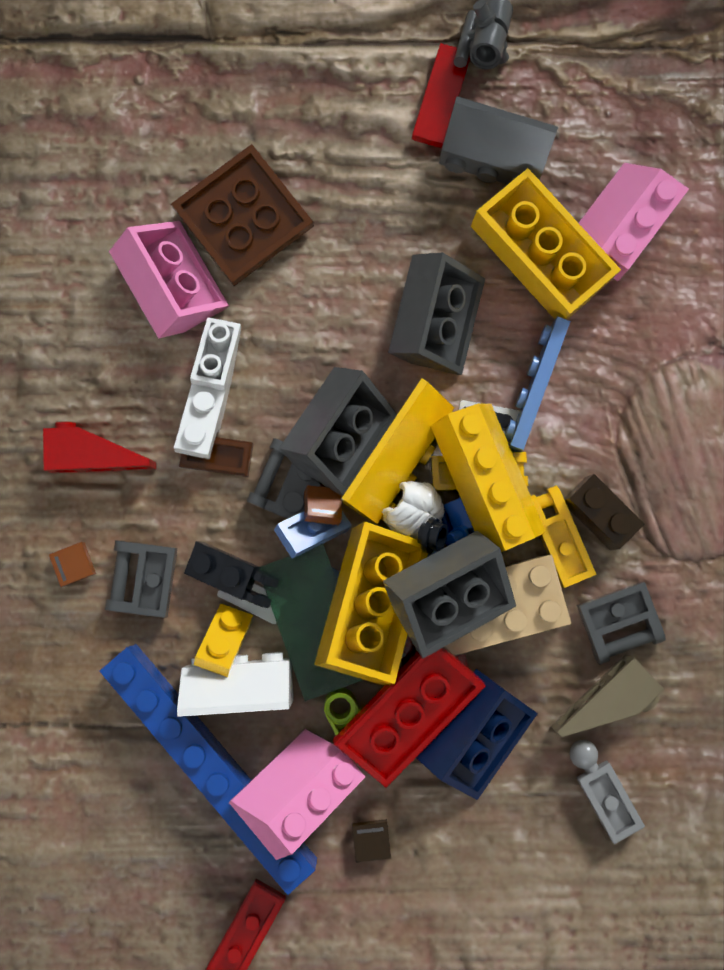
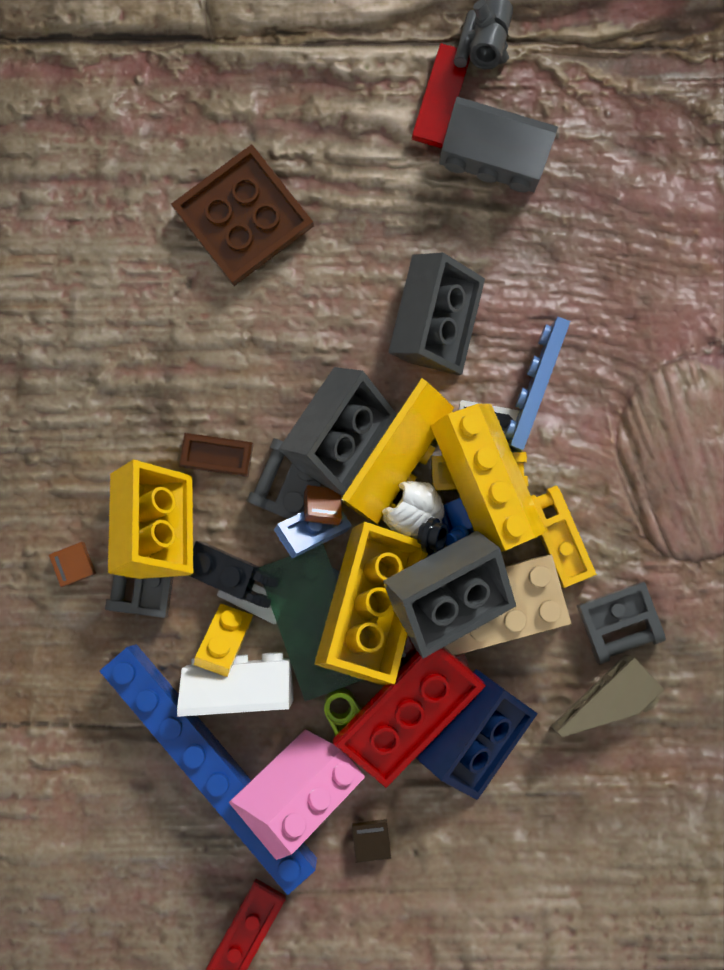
(79, 451): red slope -> none
(150, 522): none -> yellow slope
(167, 277): bright pink slope -> none
(209, 388): white slope -> none
(544, 246): yellow slope -> none
(603, 512): dark brown brick -> none
(605, 792): light grey plate -> none
(631, 212): bright pink slope -> none

